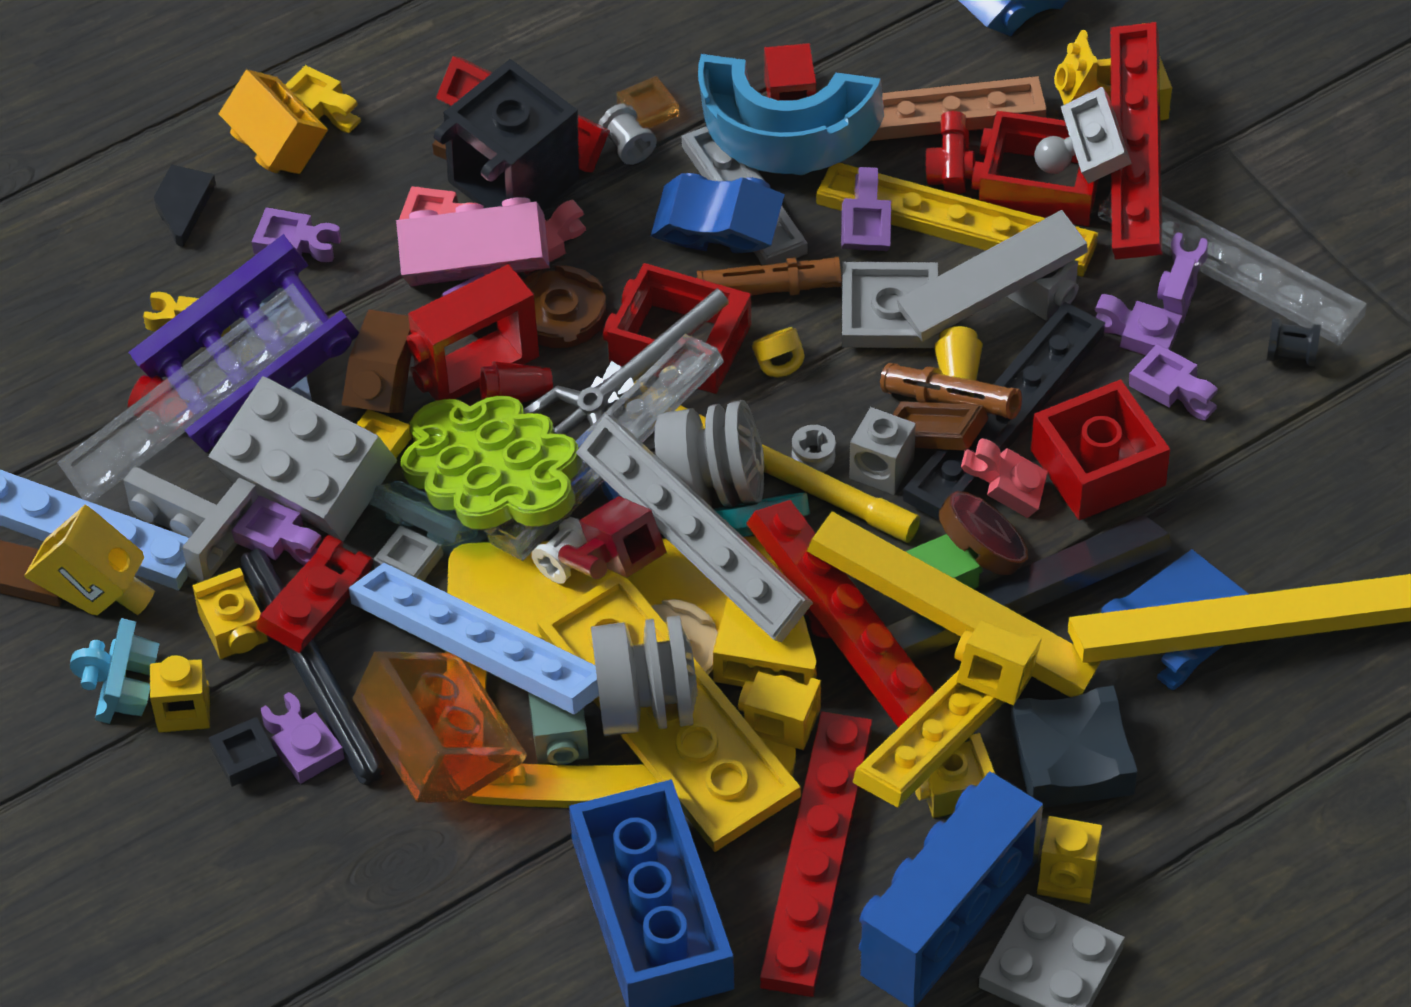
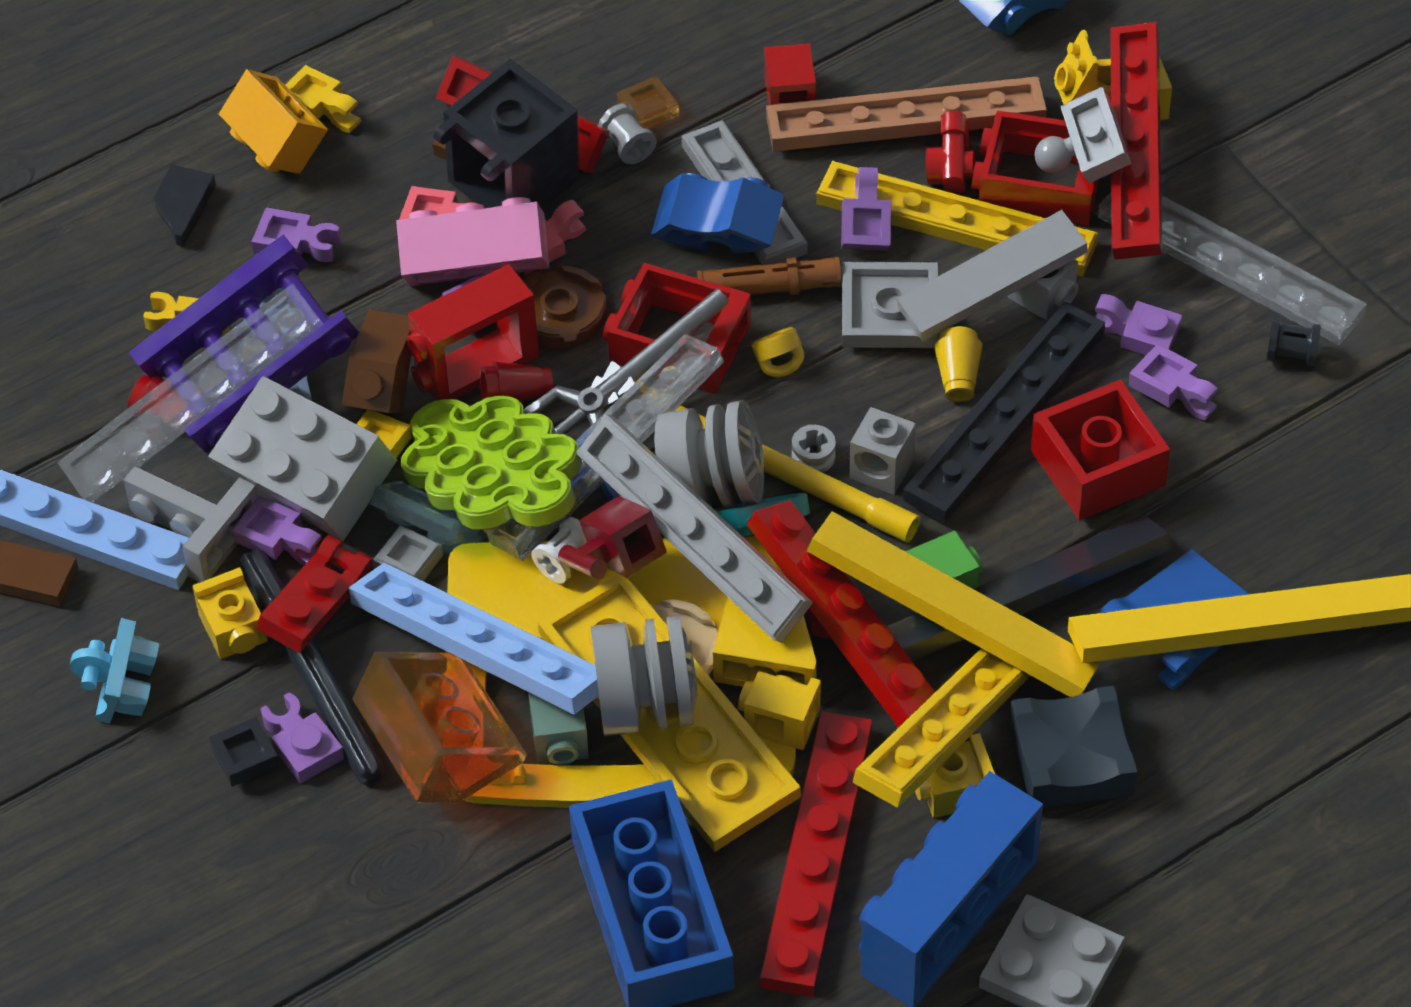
(90, 565): yellow torso -> none
(179, 681): yellow brick -> none
(787, 134): dark azure brick -> none
(904, 381): dark orange pin -> none
(943, 424): reddish brown tile -> none
(983, 528): tile -> none
(996, 661): yellow brick -> none
(1011, 477): coral plate -> none
(1069, 859): yellow brick -> none
(1178, 286): medium lavender plate -> none

